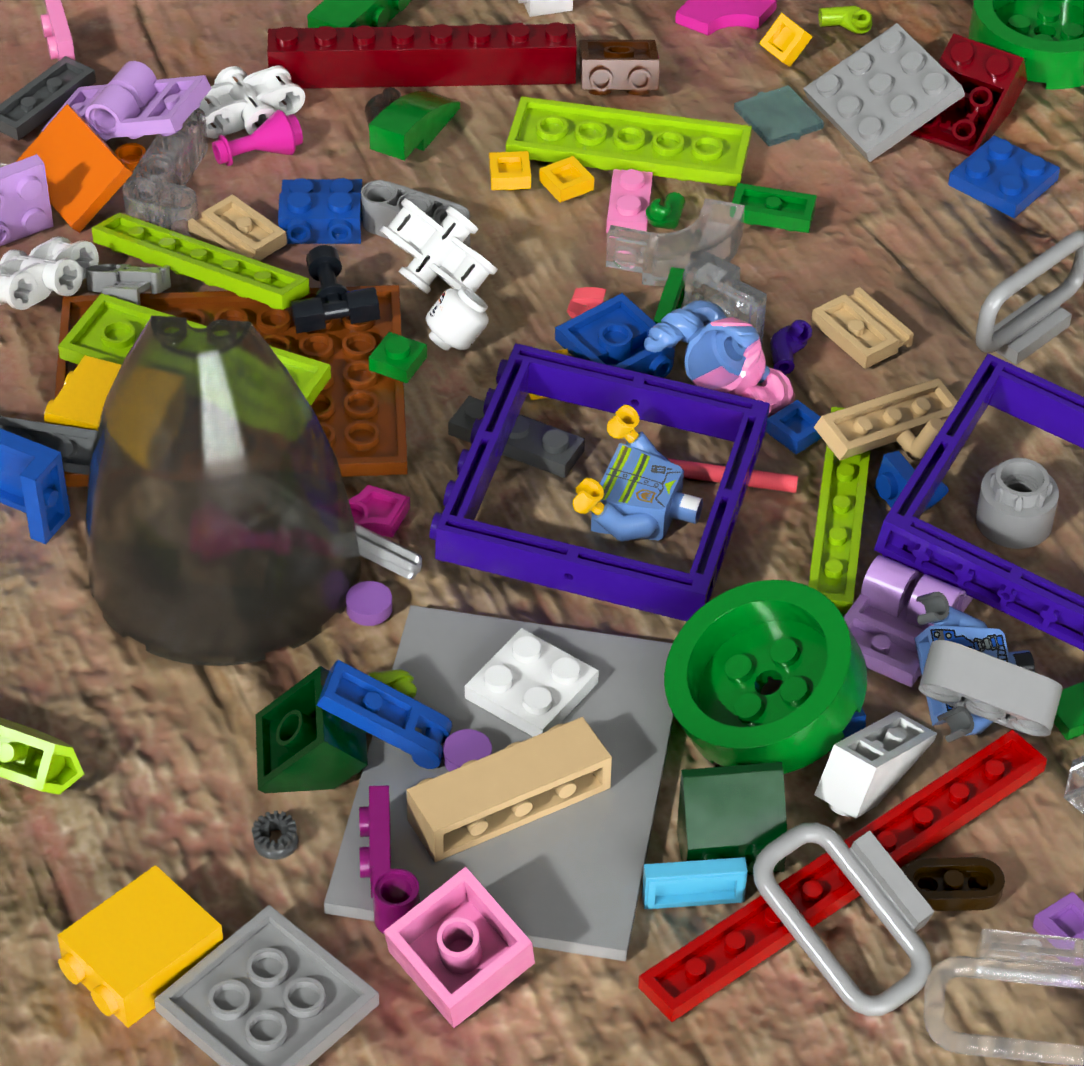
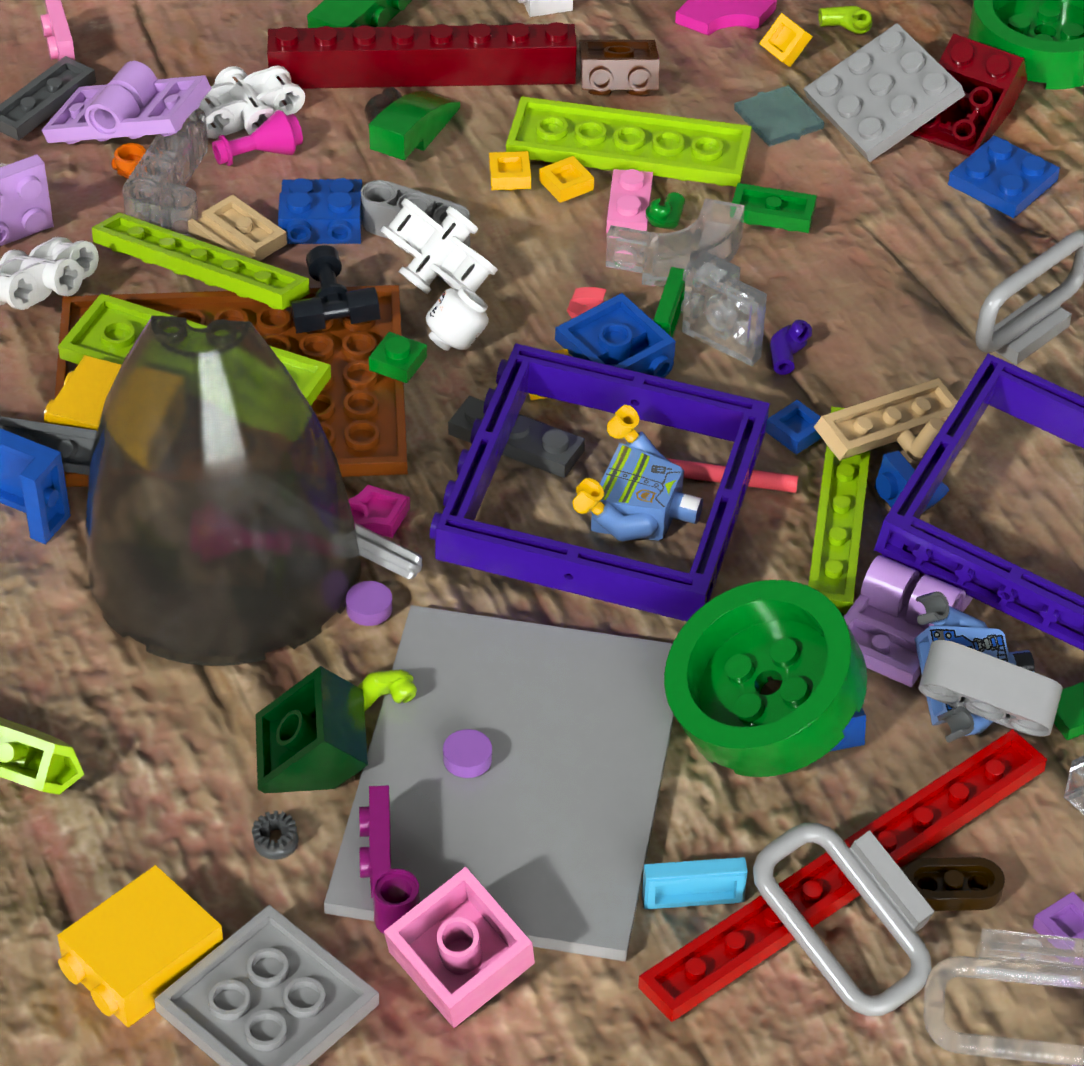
(78, 167): orange tile -> none
(127, 281): light grey piece -> none
(385, 713): blue plate -> none
(508, 788): tan brick -> none
(531, 684): white plate -> none
(722, 354): medium blue hair -> none
(731, 812): dark green slope -> none
(862, 327): tan plate -> none
(872, 763): white slope -> none
(1017, 504): light grey piece -> none

